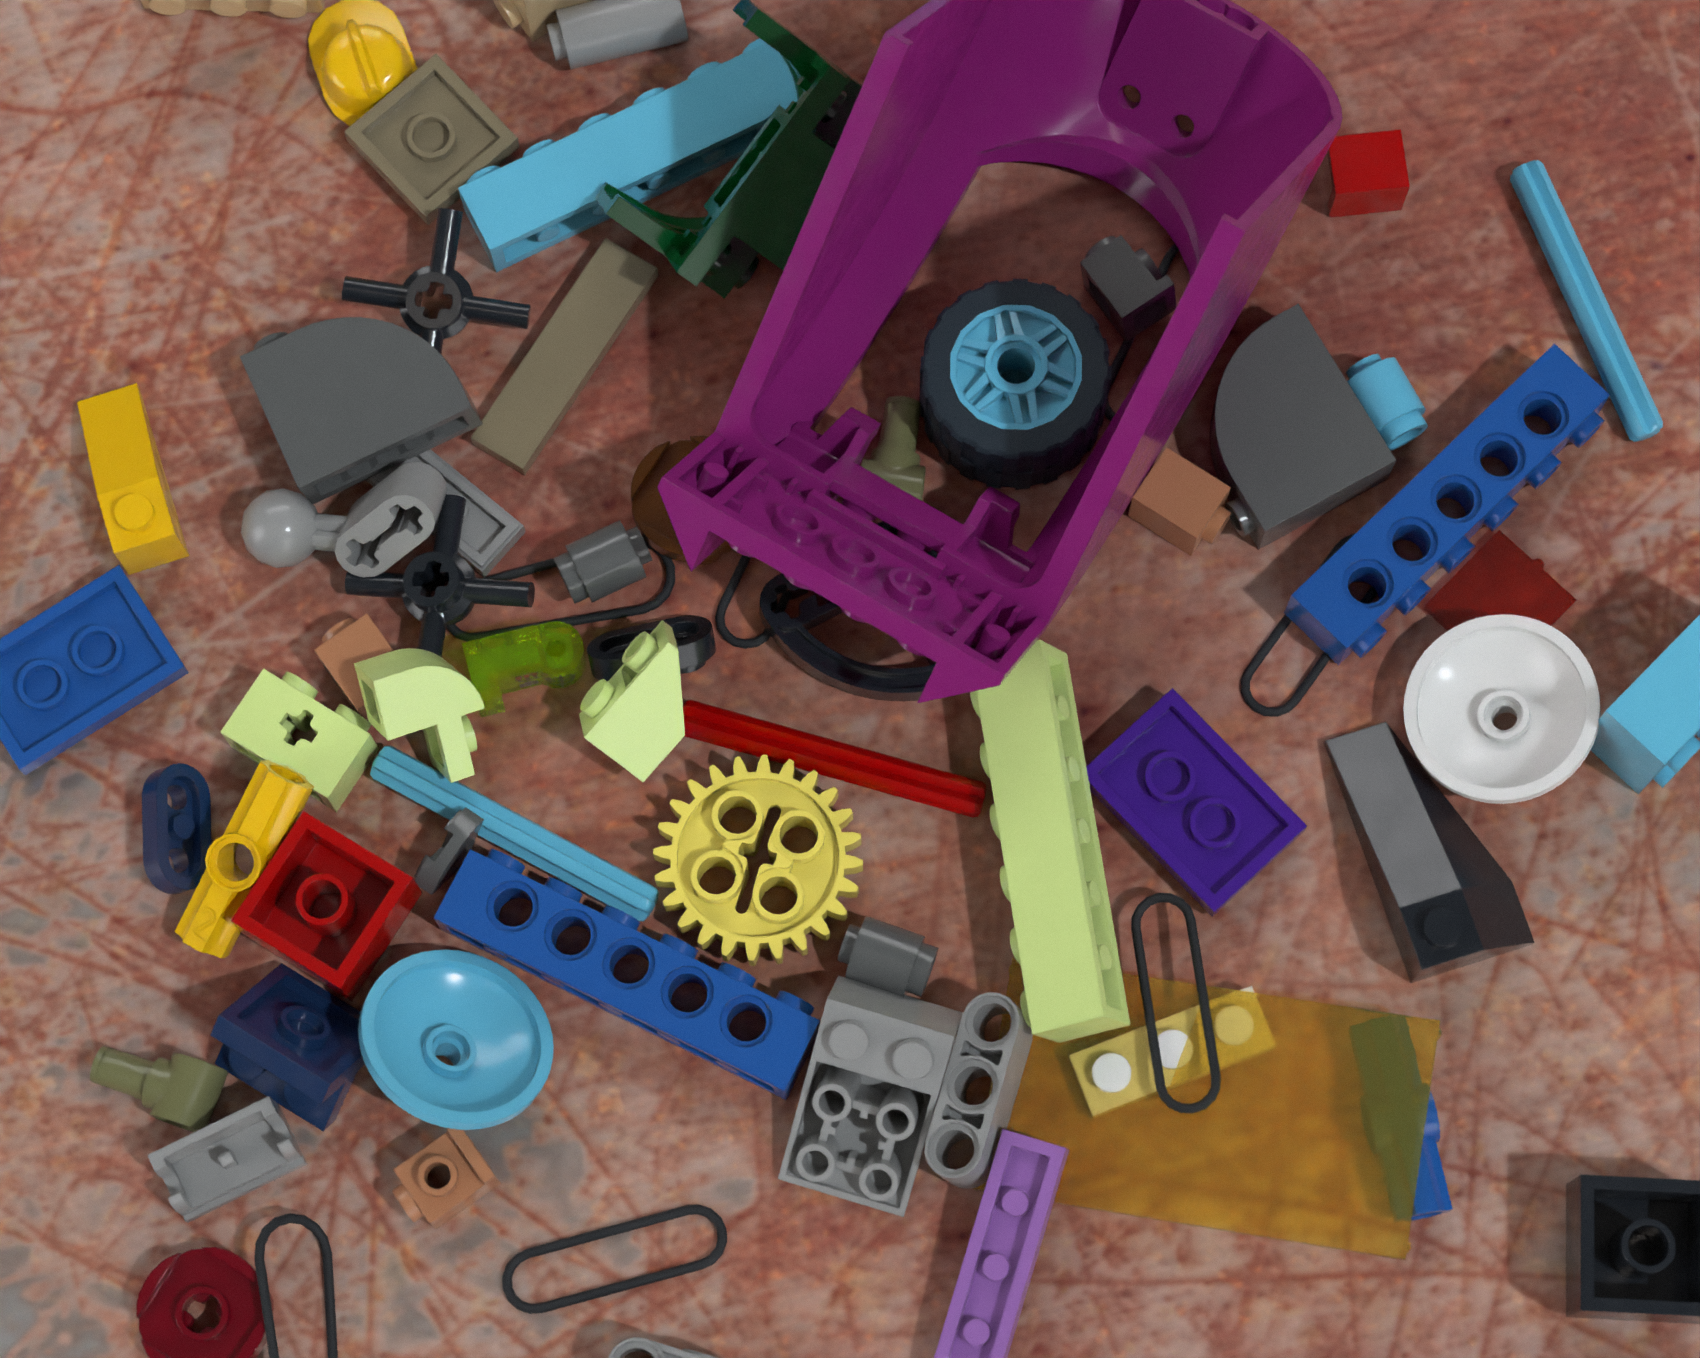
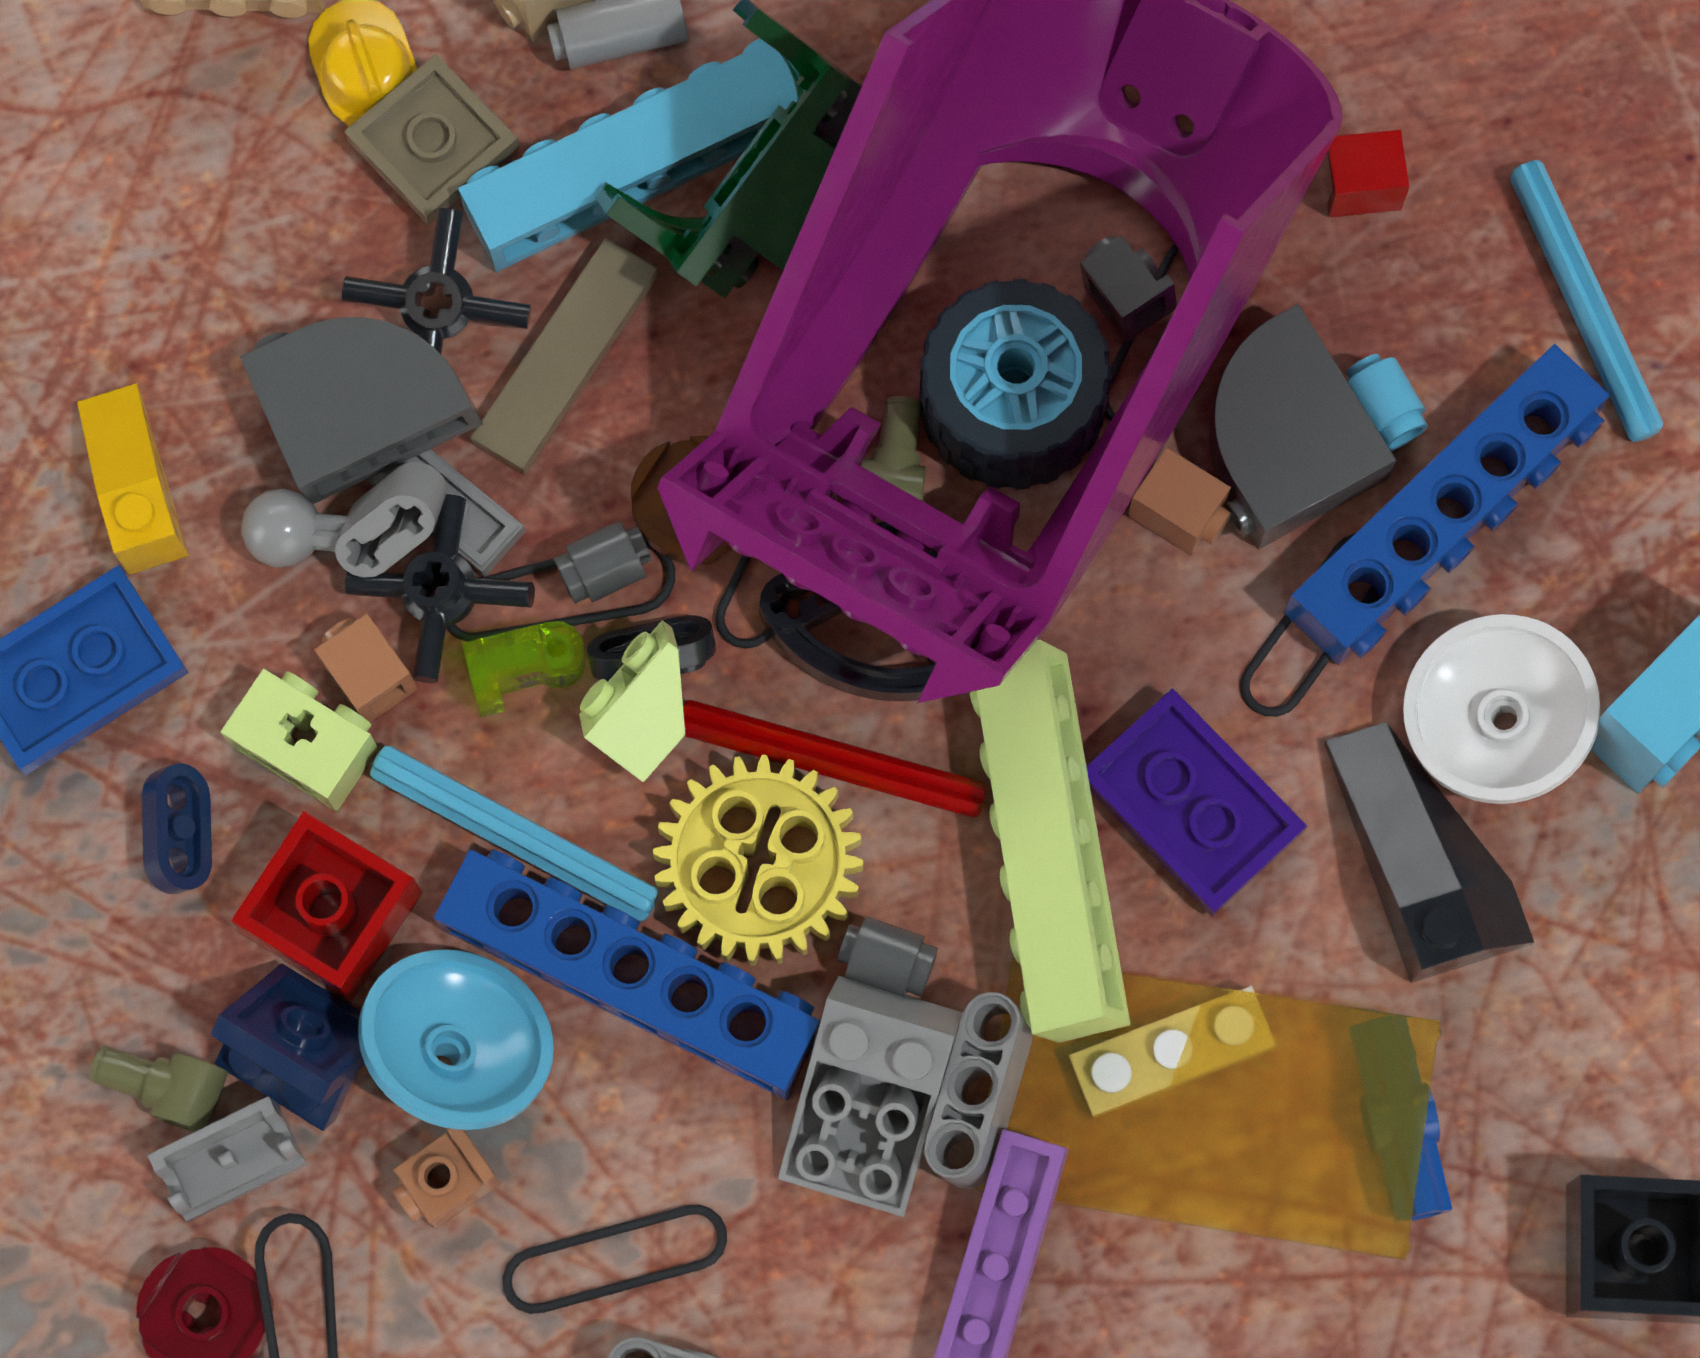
(261, 824): yellow piece -> none
(422, 691): yellowish green brick -> none
(448, 859): dark grey tile -> none
(1148, 1005): black piece -> none
(1500, 582): clear red piece -> none

